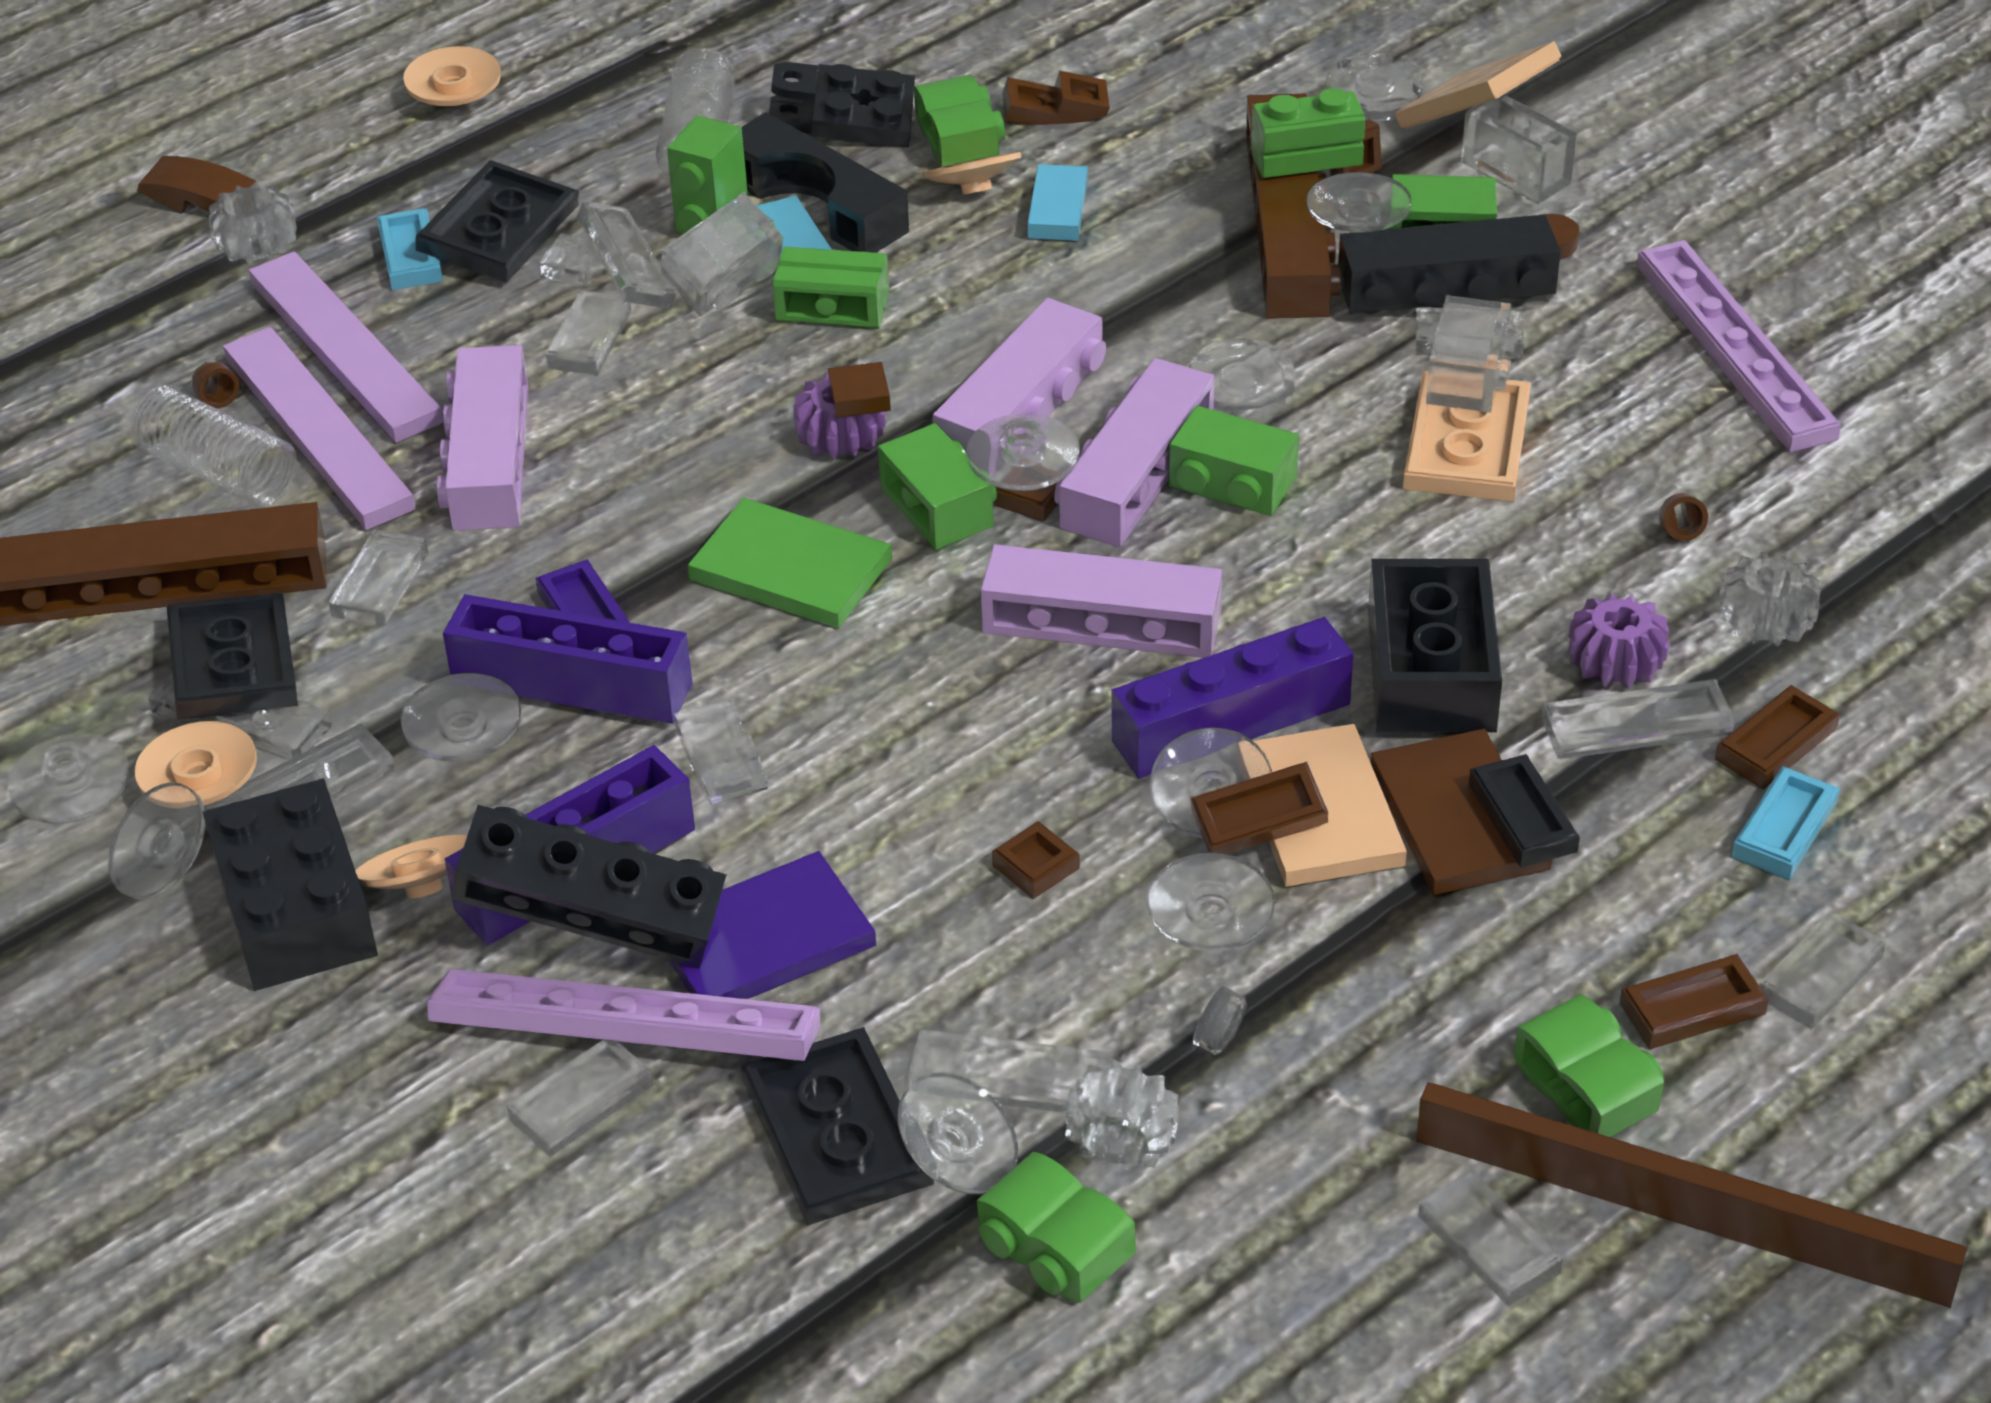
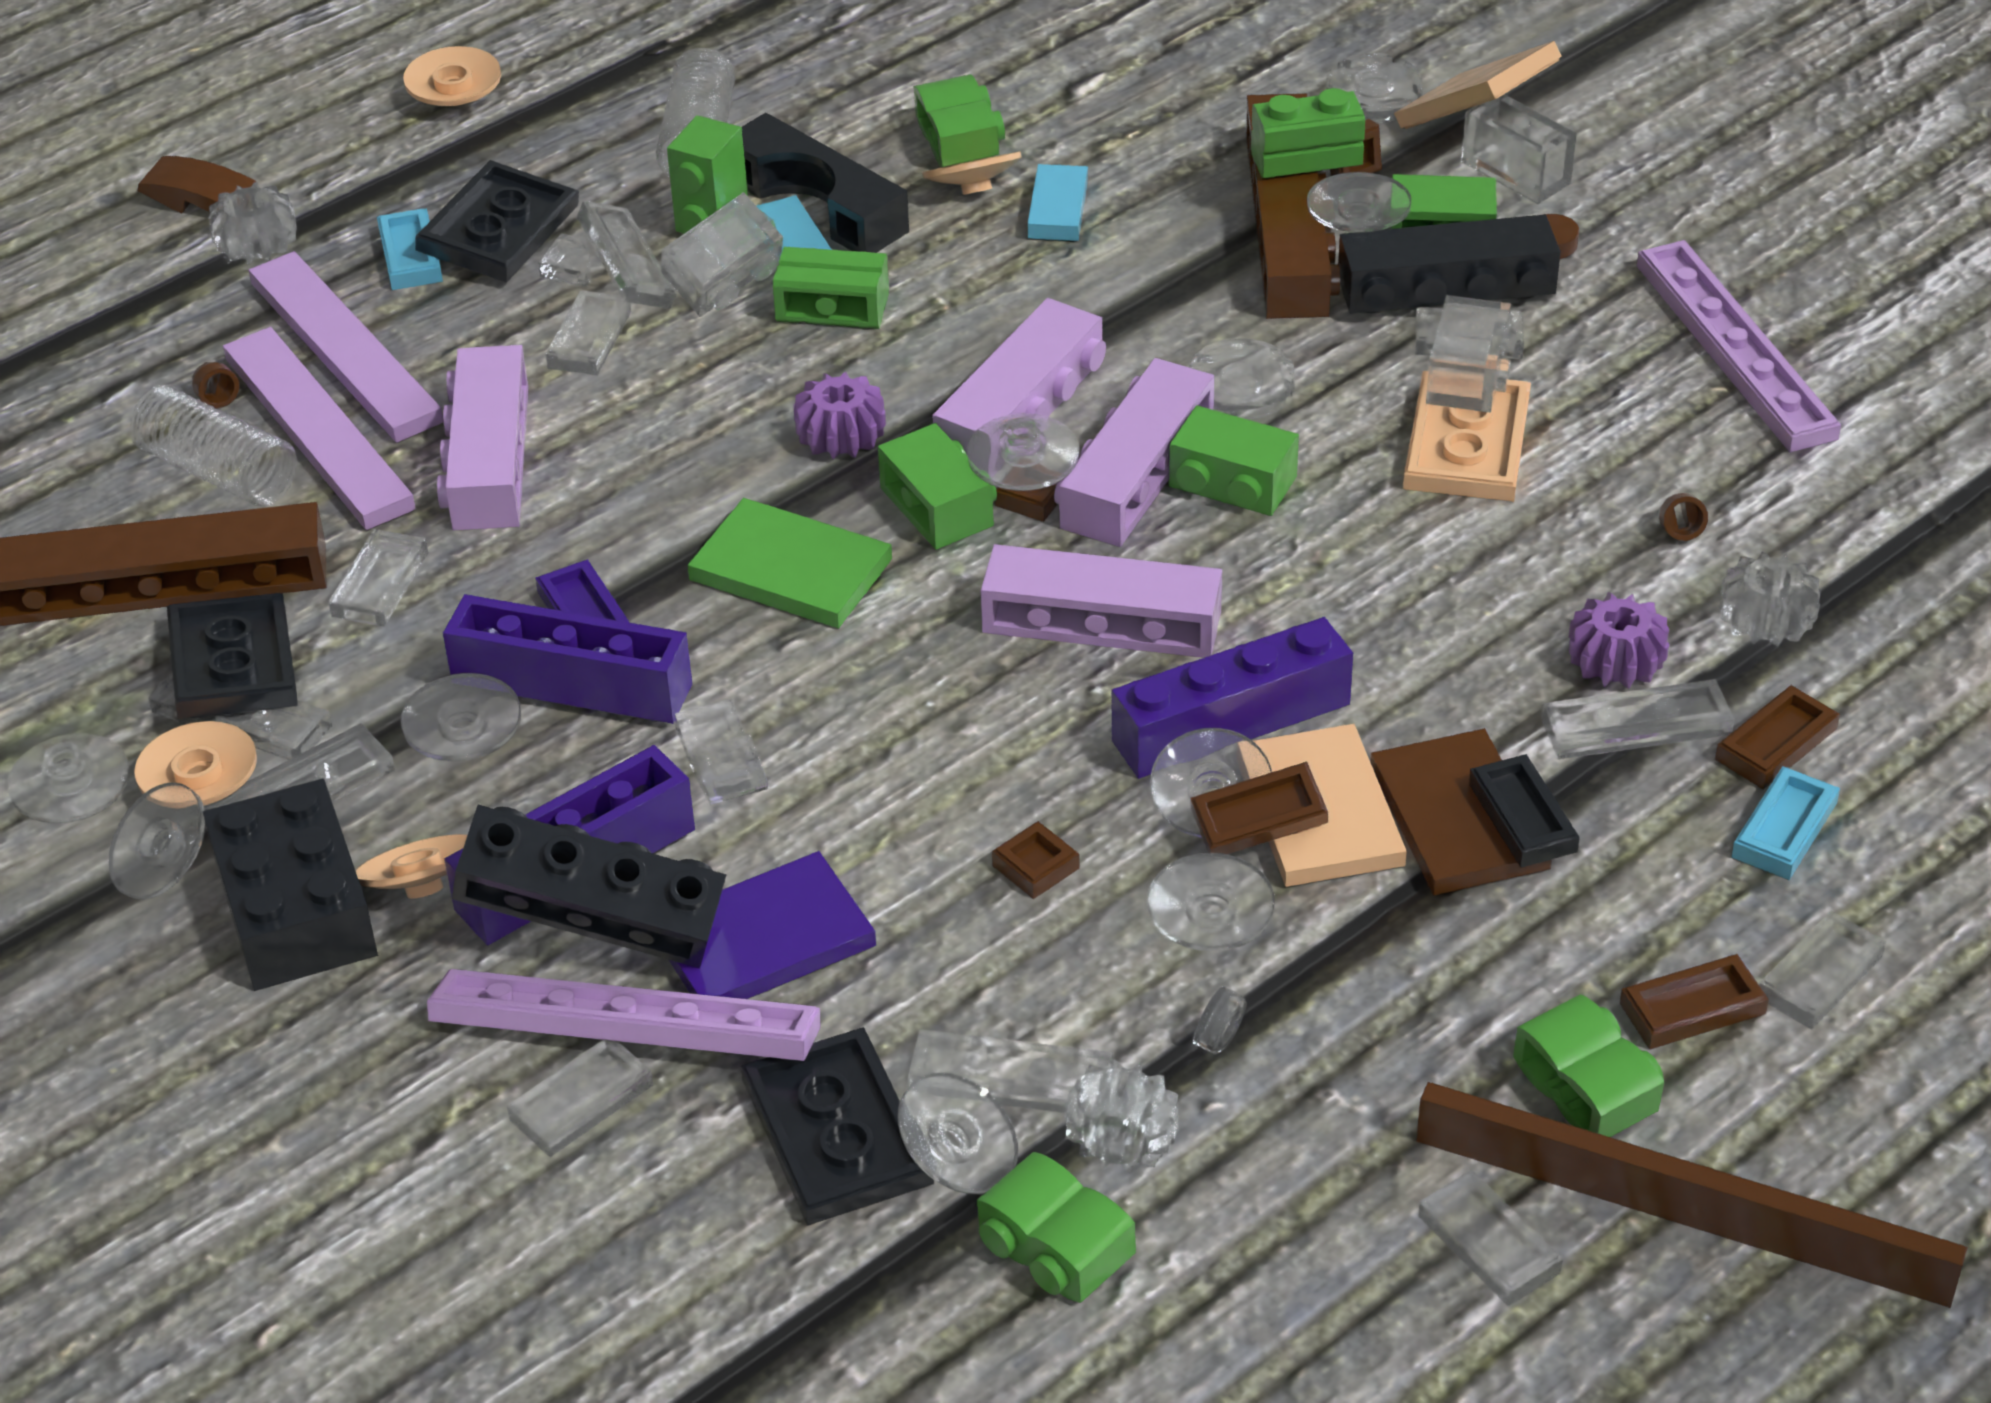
(834, 99): black plate -> none
(859, 389): reddish brown tile -> none
(1070, 100): reddish brown slope -> none
(1434, 645): black brick -> none

